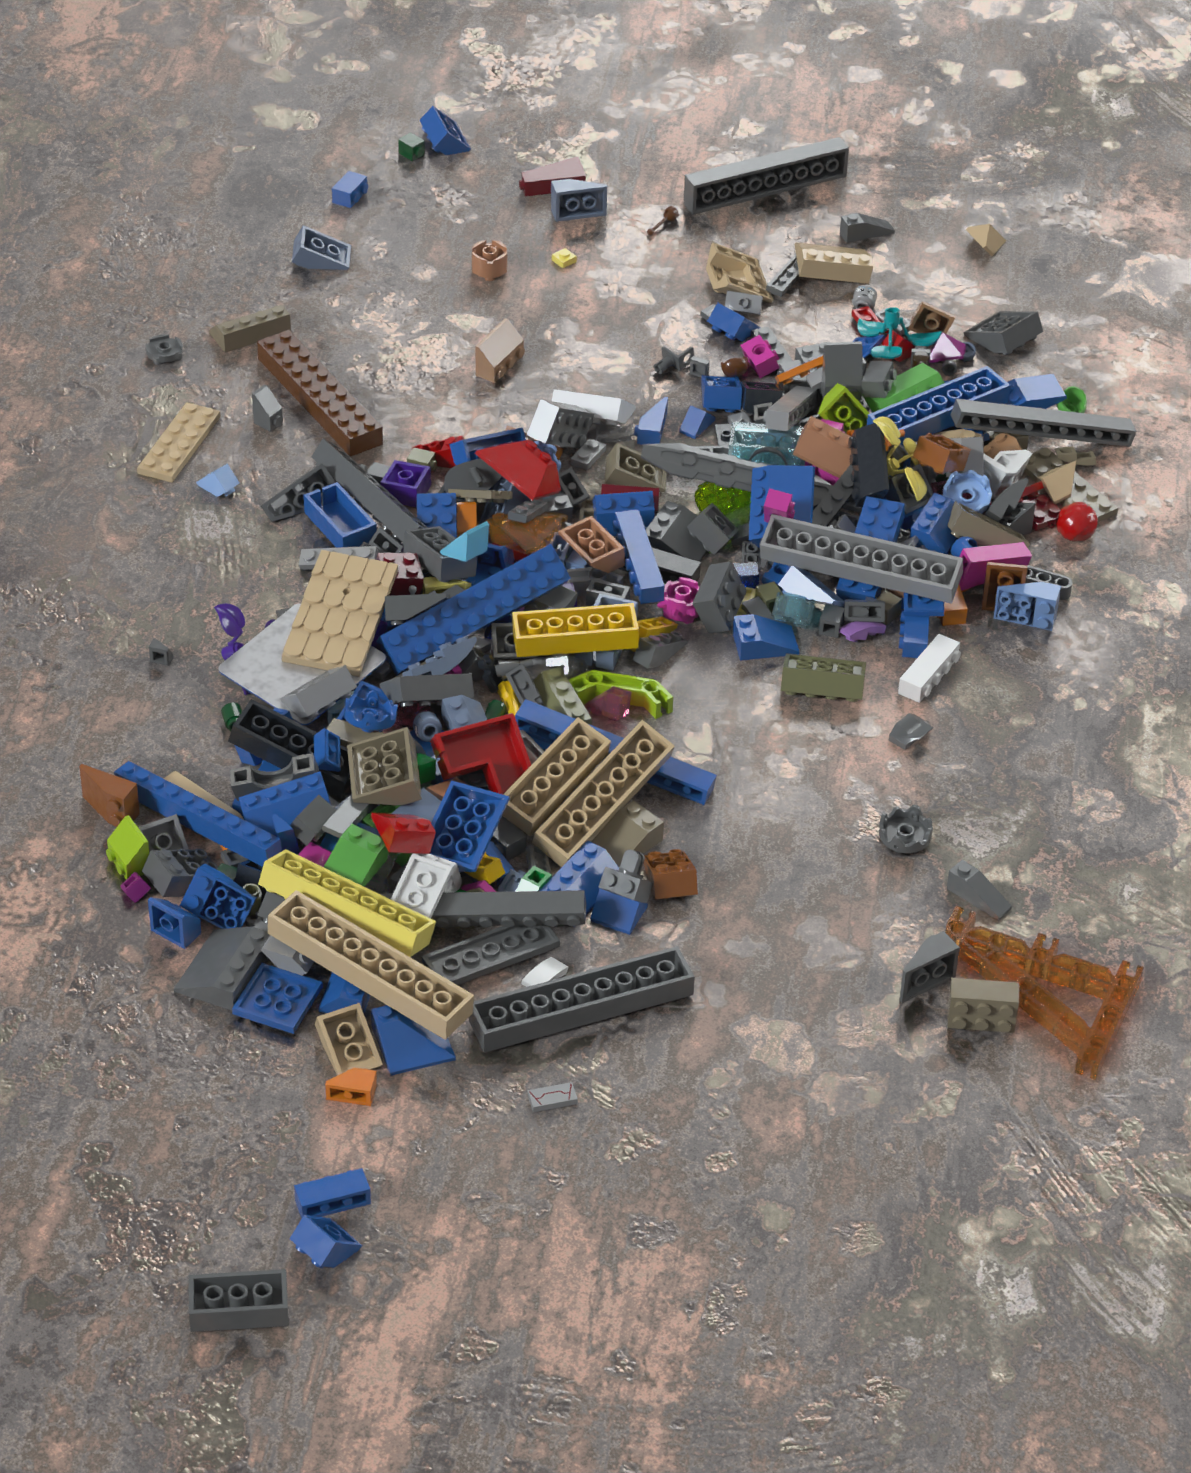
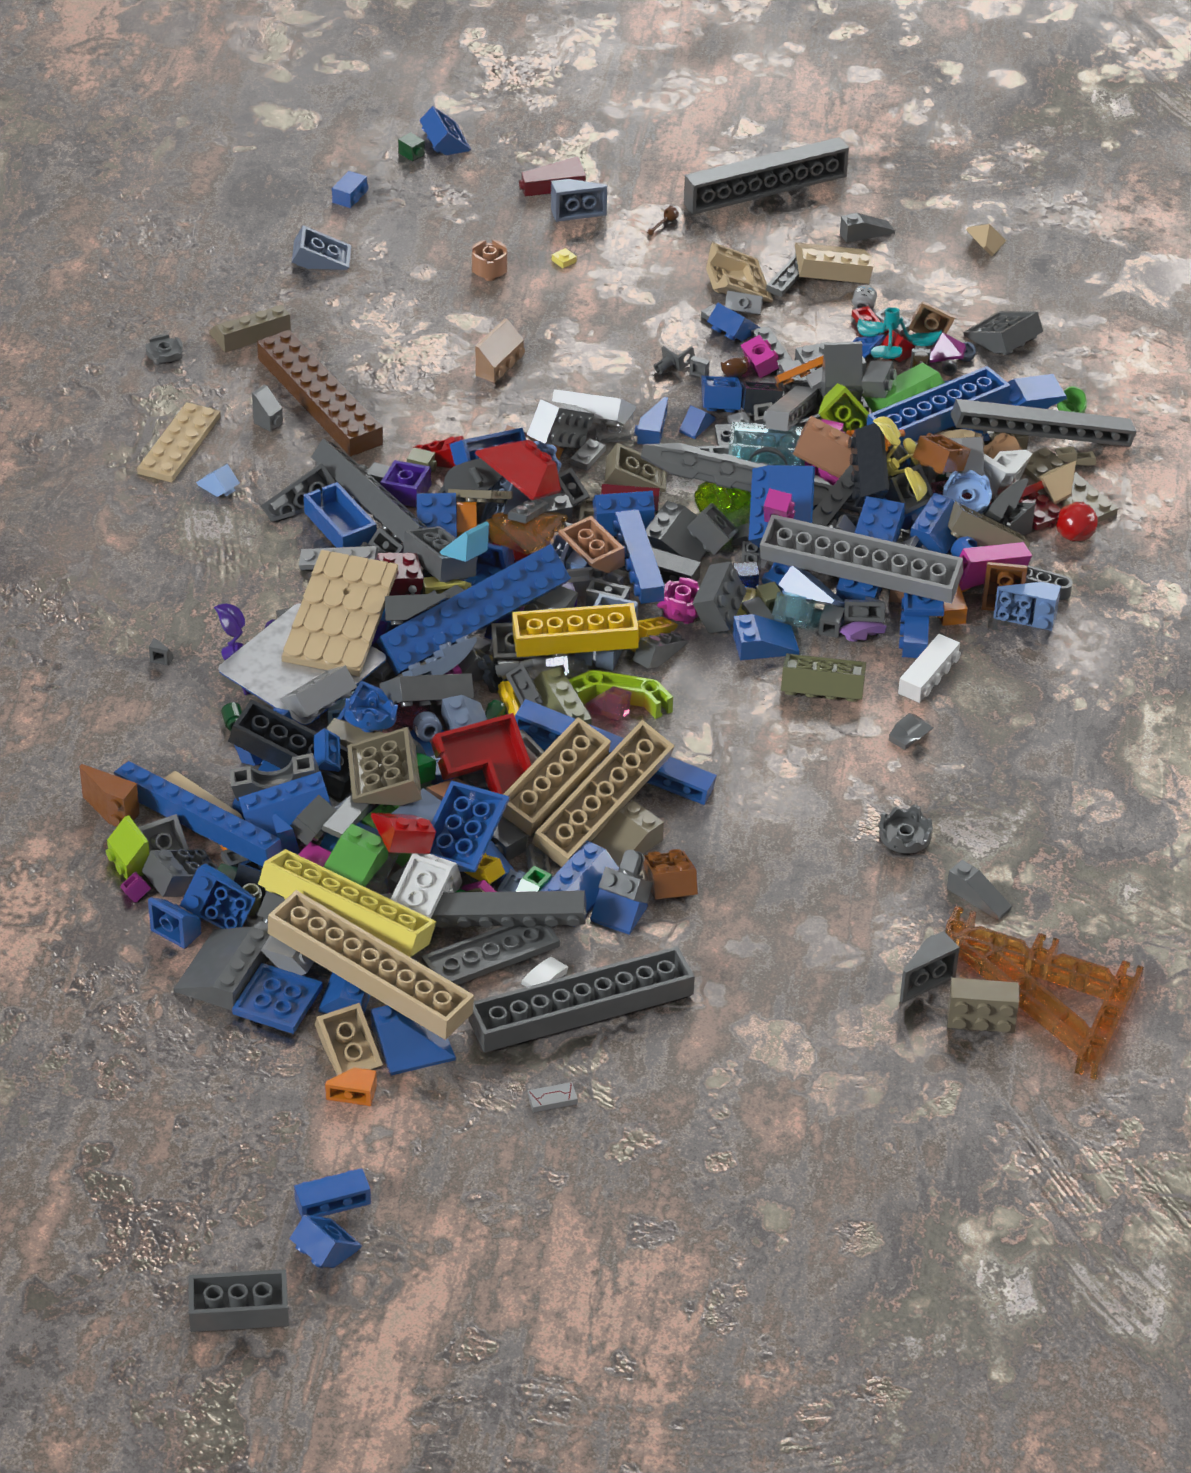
(892, 606): dark tan brick -> none

